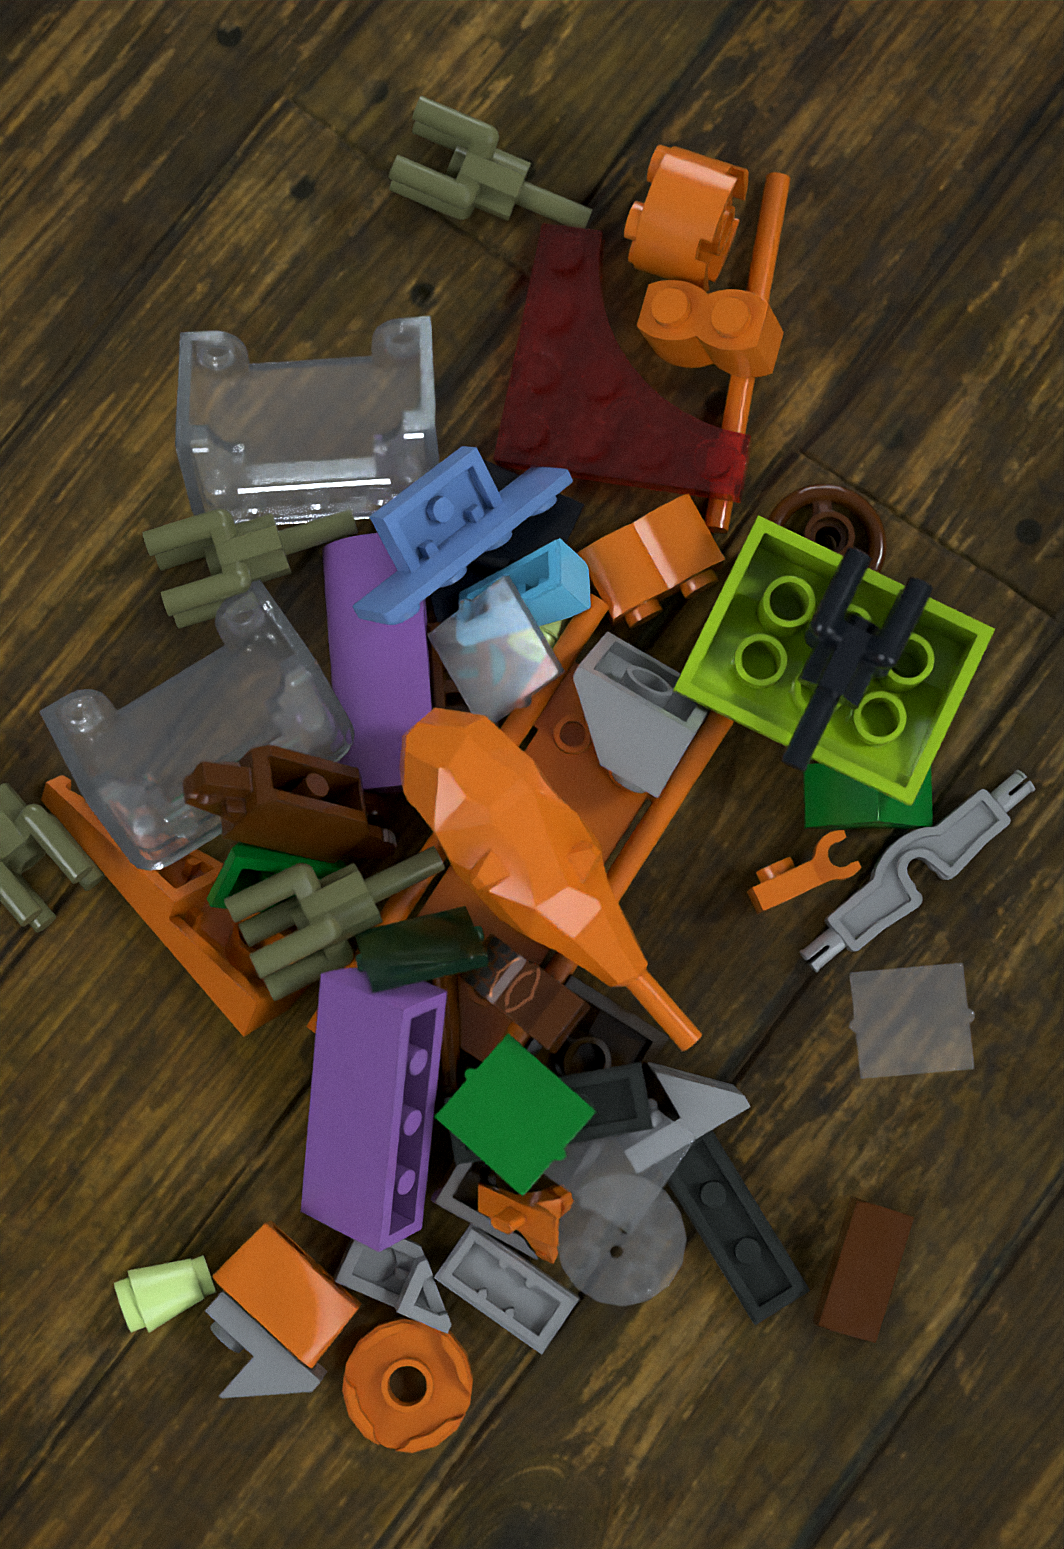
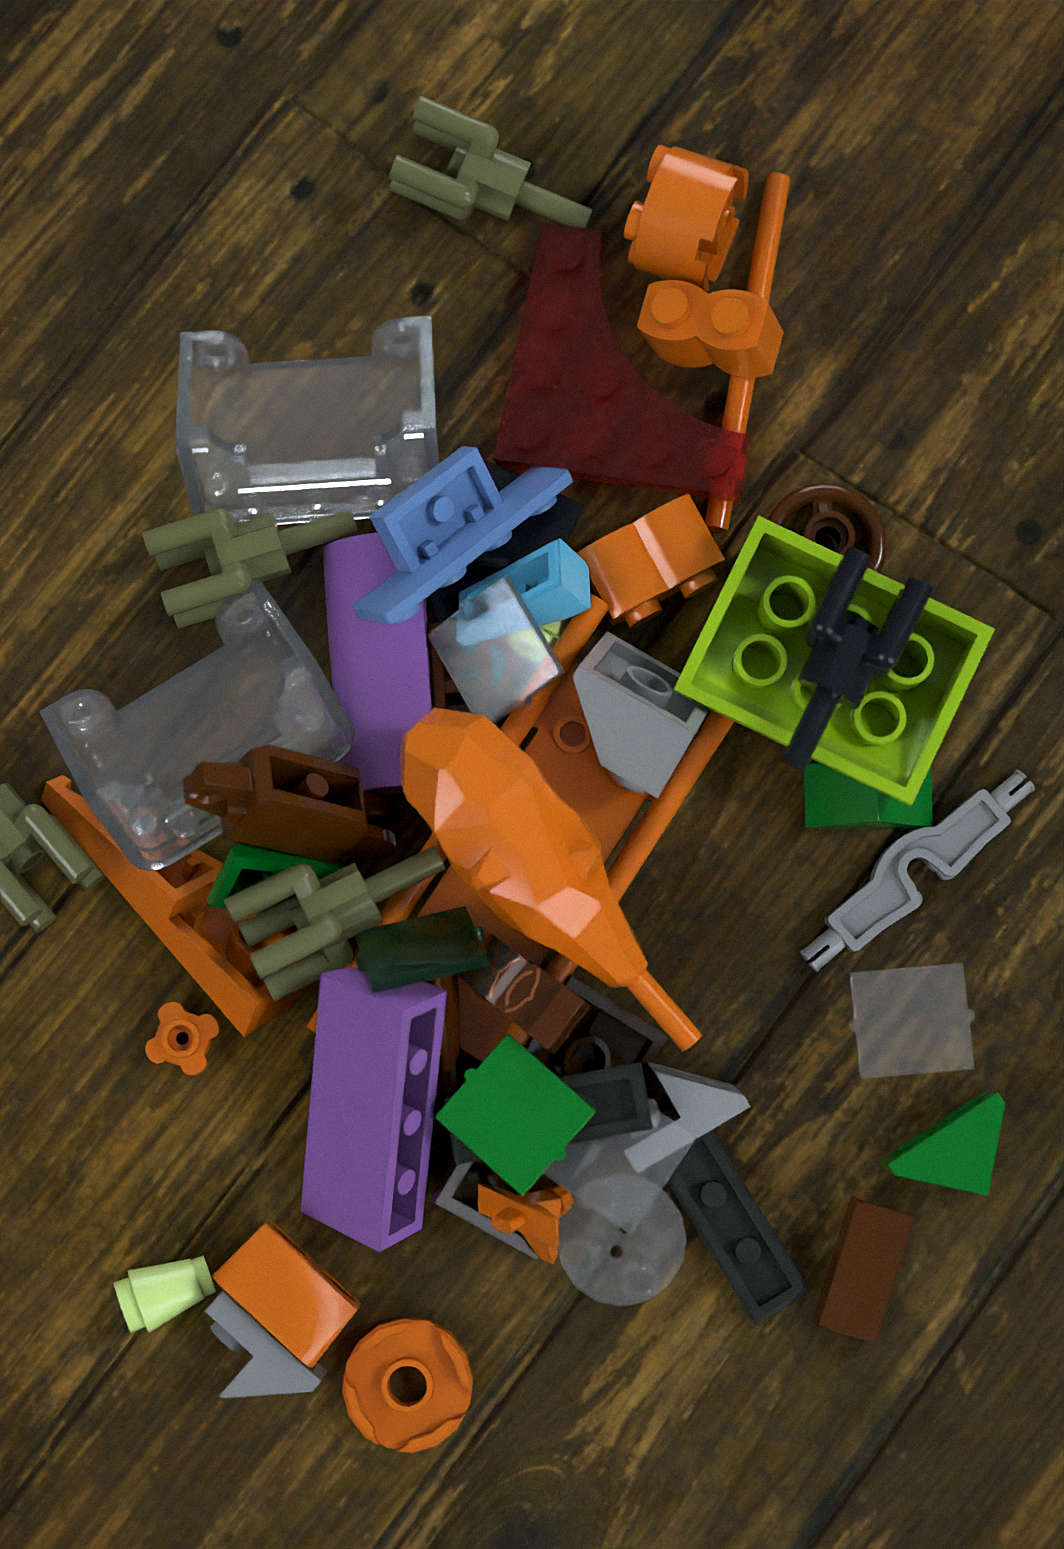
(199, 1030): none -> orange plate
(395, 1277): light grey slope -> none
(507, 1288): light grey plate -> none
(785, 881): orange plate -> none
(956, 1149): none -> green slope

